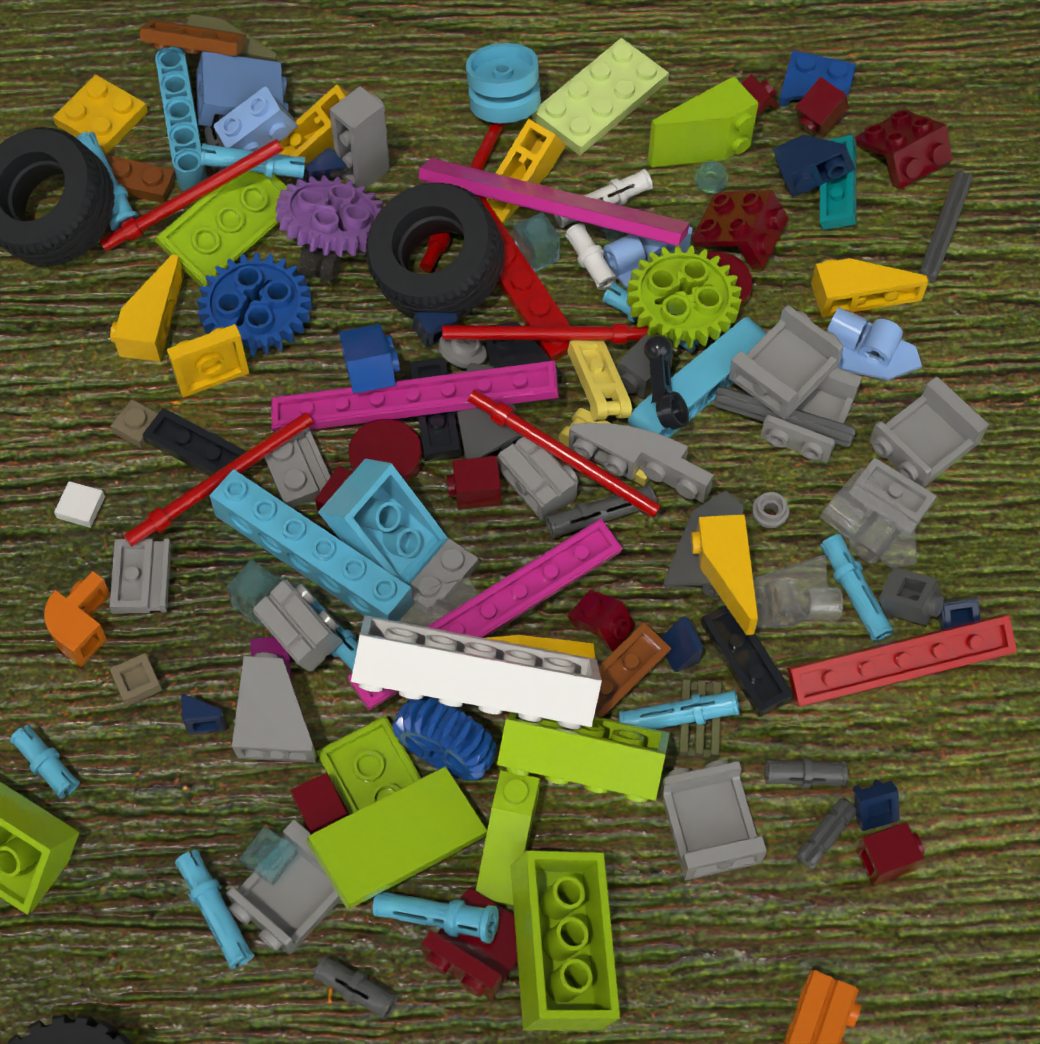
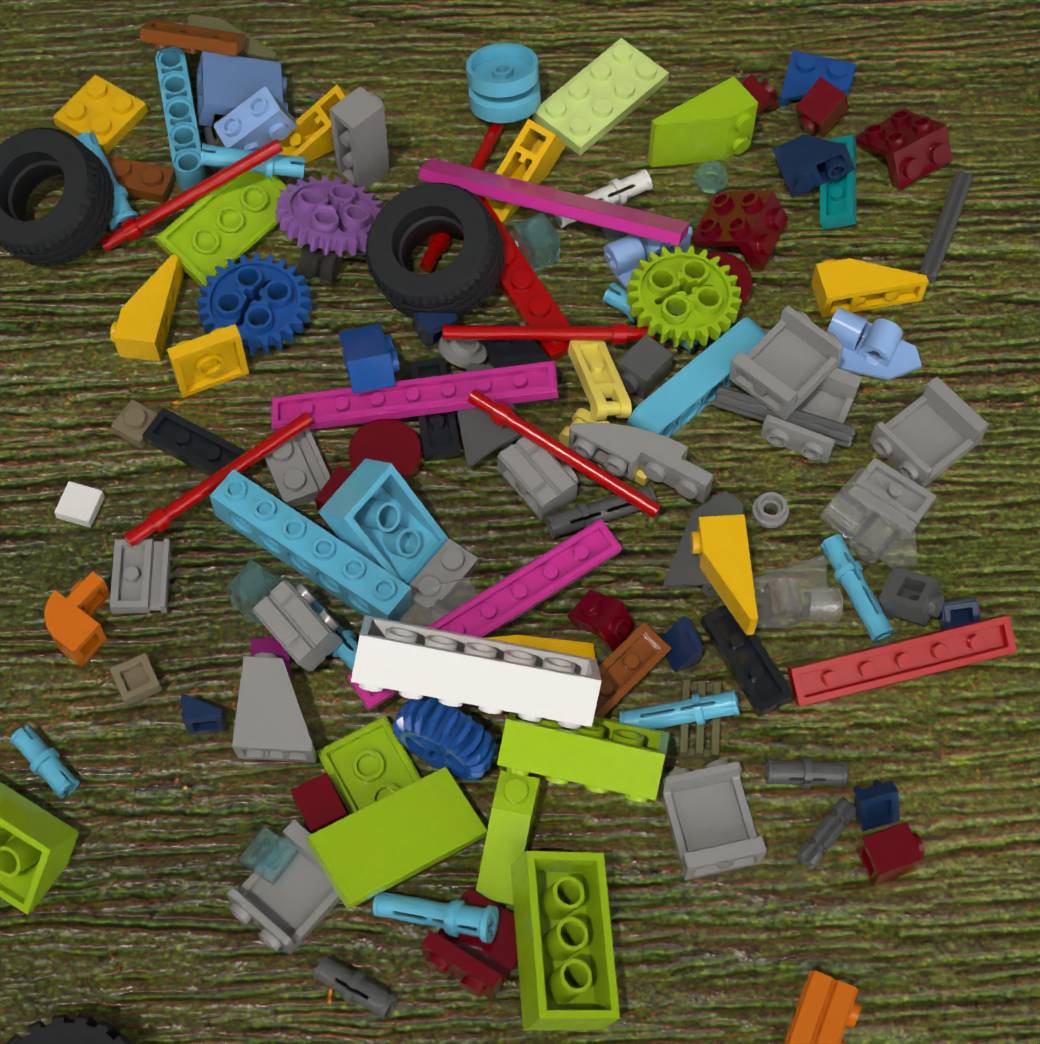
(206, 894): medium azure pin -> none
(325, 164): dark blue slope -> none
(475, 482): dark red brick -> none
(590, 256): white pin -> none
(670, 405): black piece -> none

